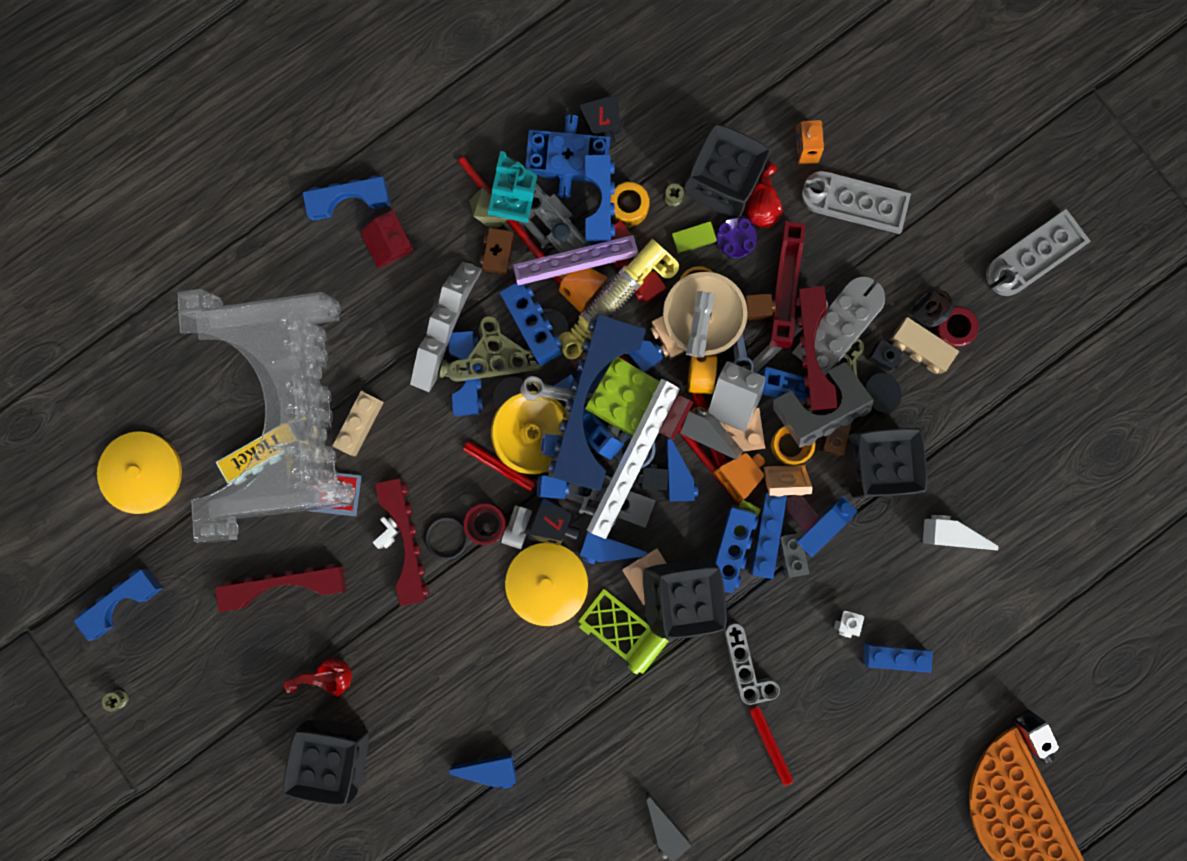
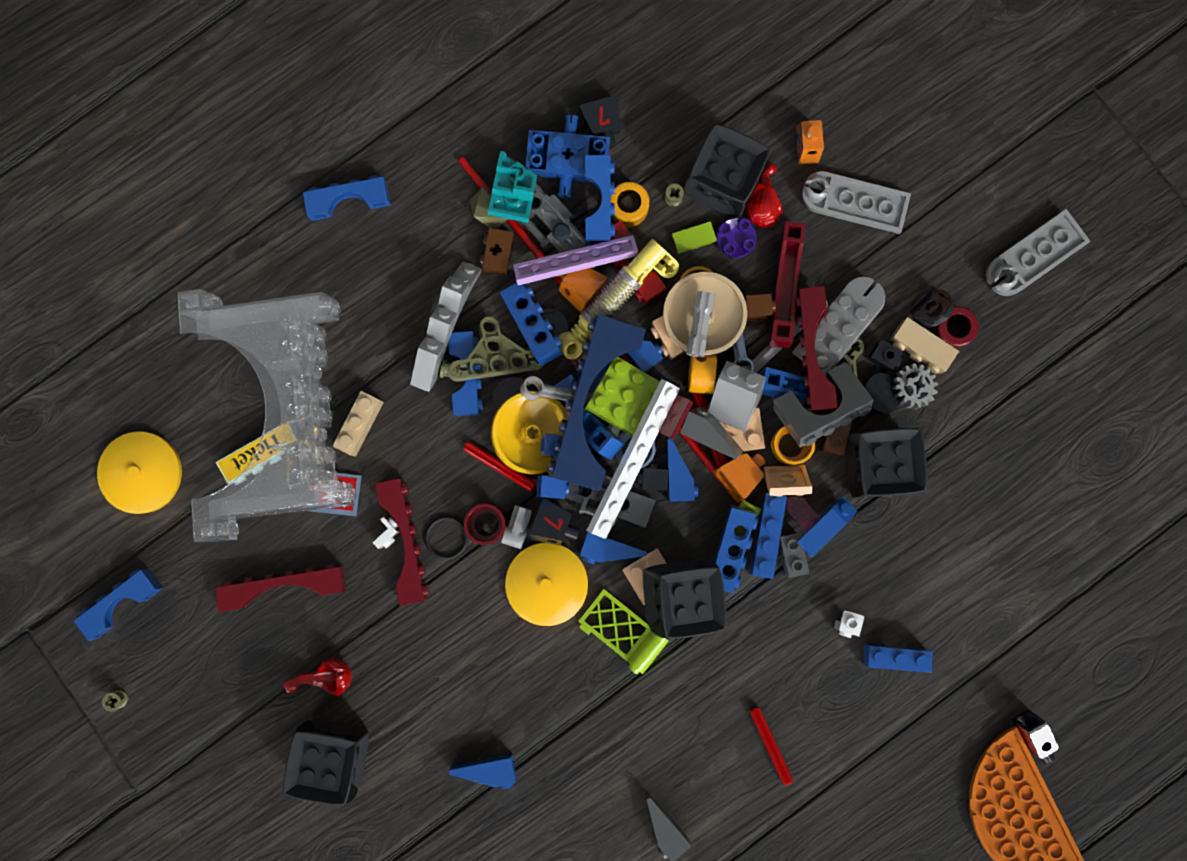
(386, 239): dark red slope -> none
(745, 662): light grey beam -> none
(907, 386): none -> light grey gear
(943, 531): white slope -> none

